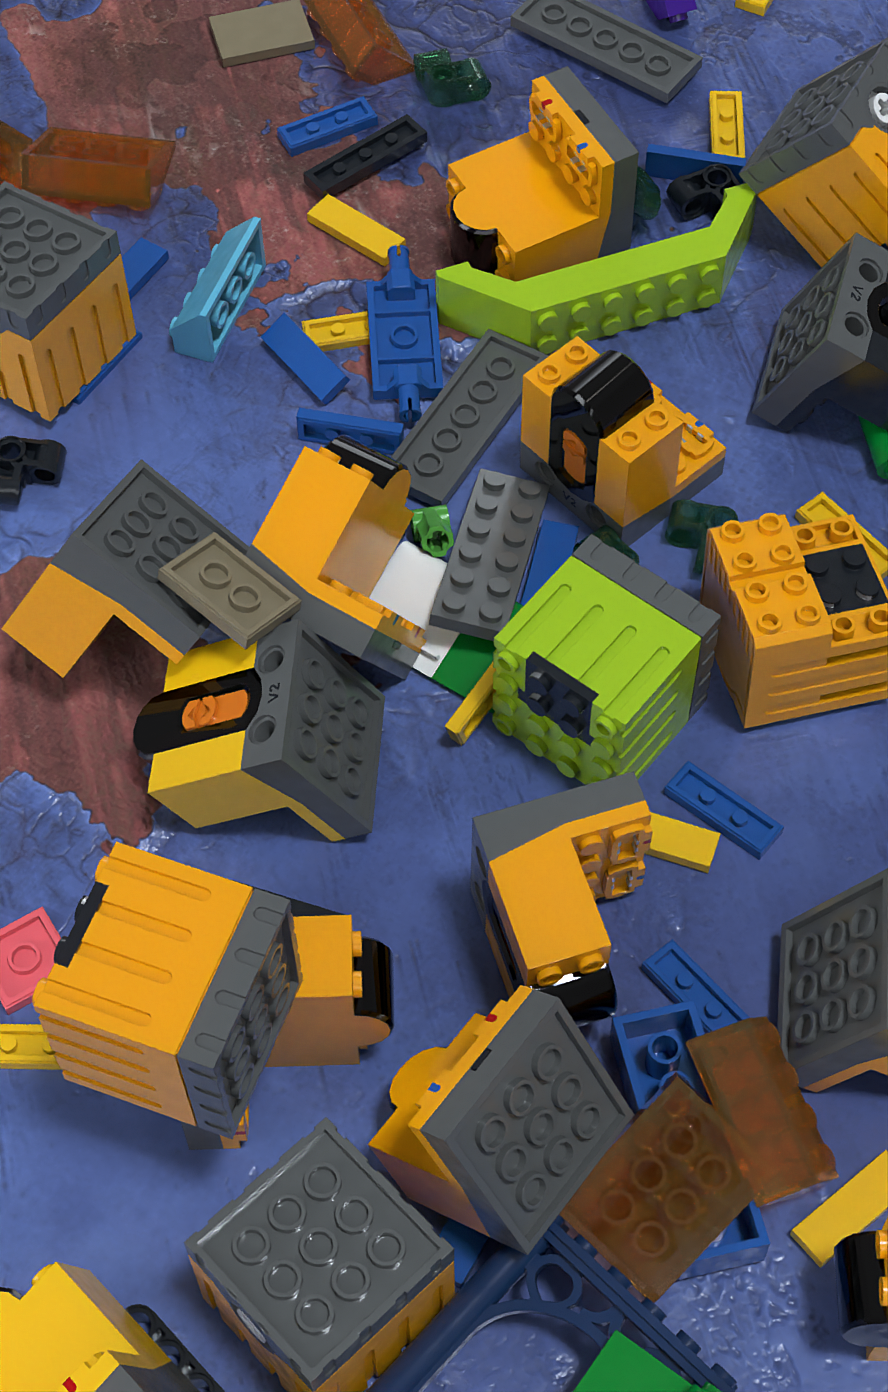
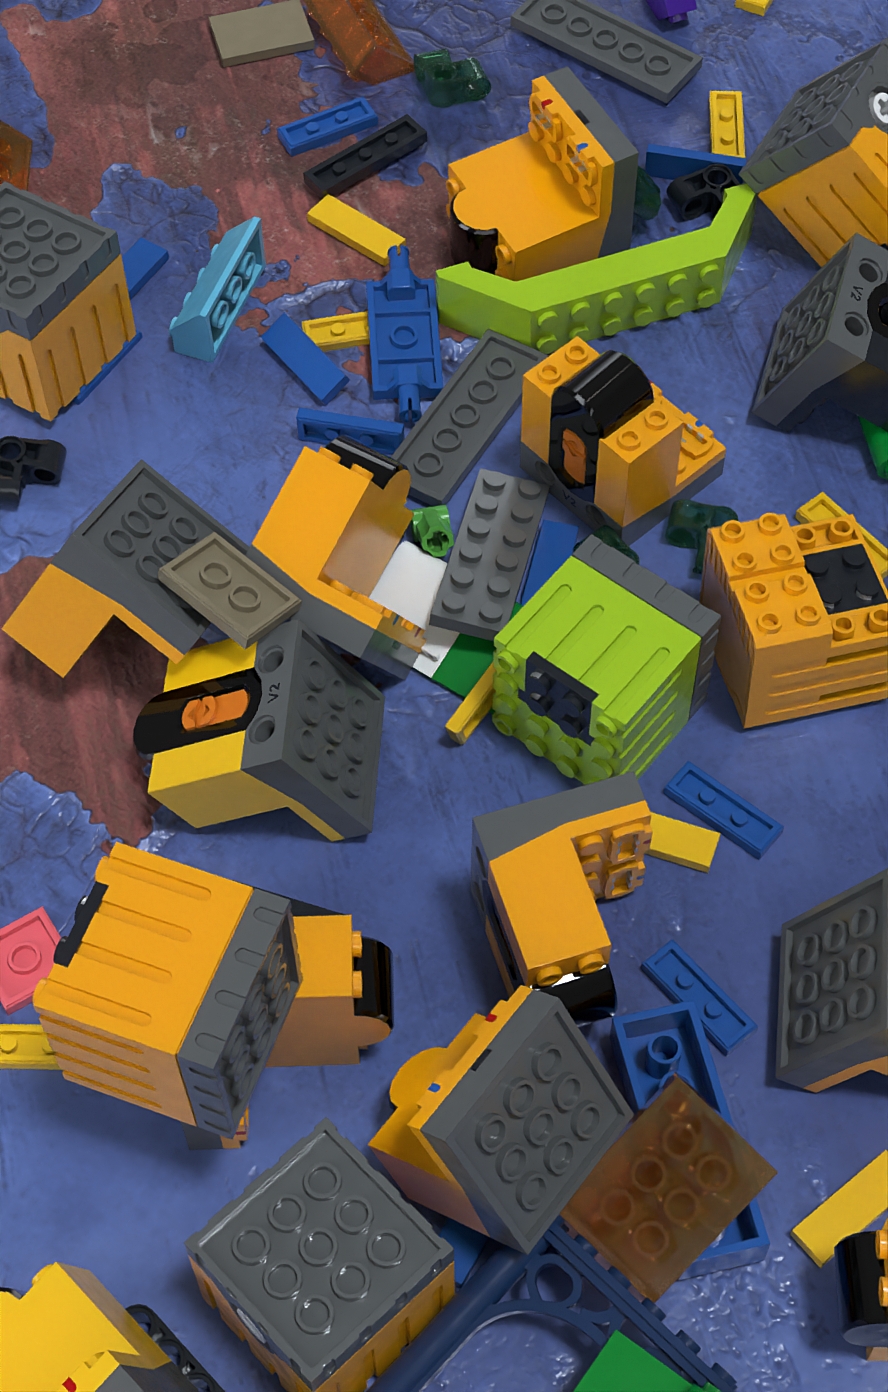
(96, 167): clear orange slope -> none
(762, 1101): clear orange slope -> none

